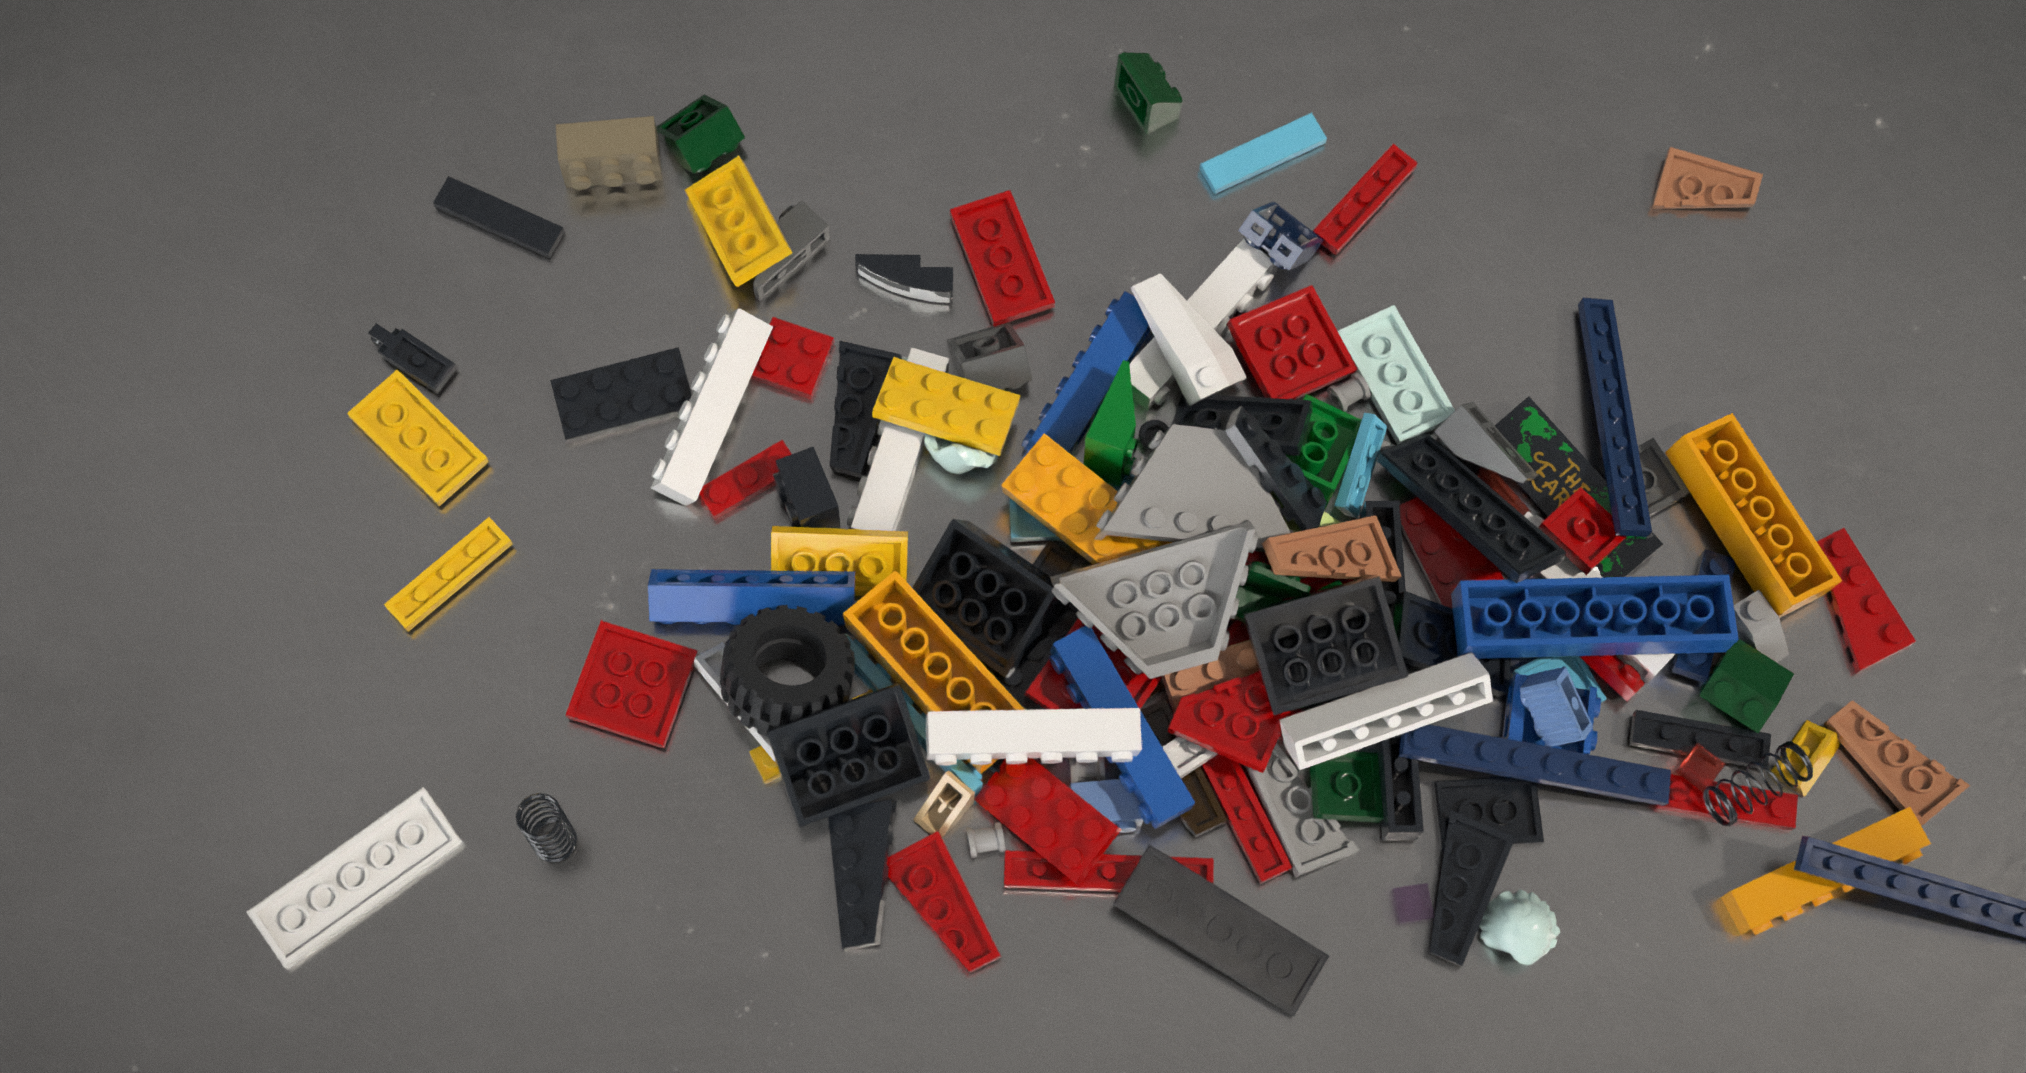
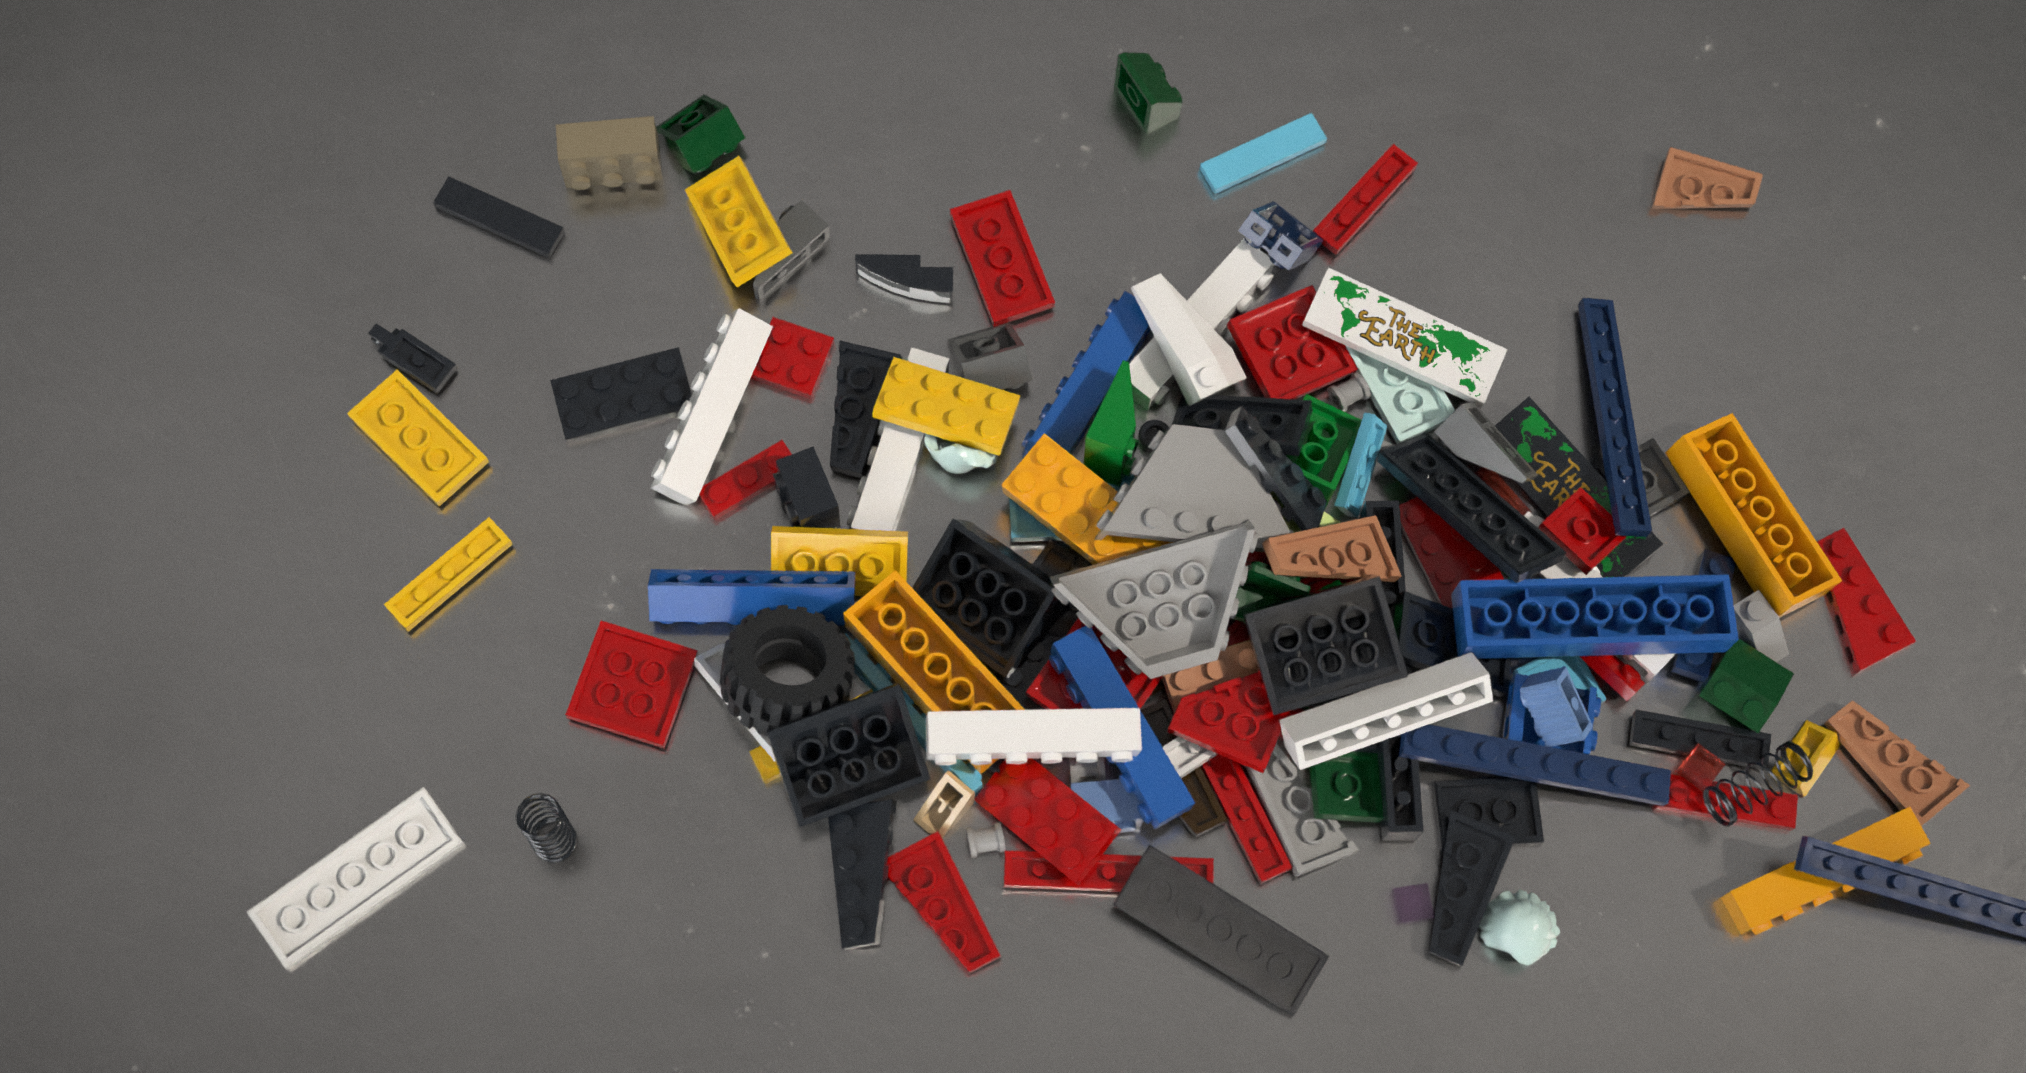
(1404, 337): none -> white tile

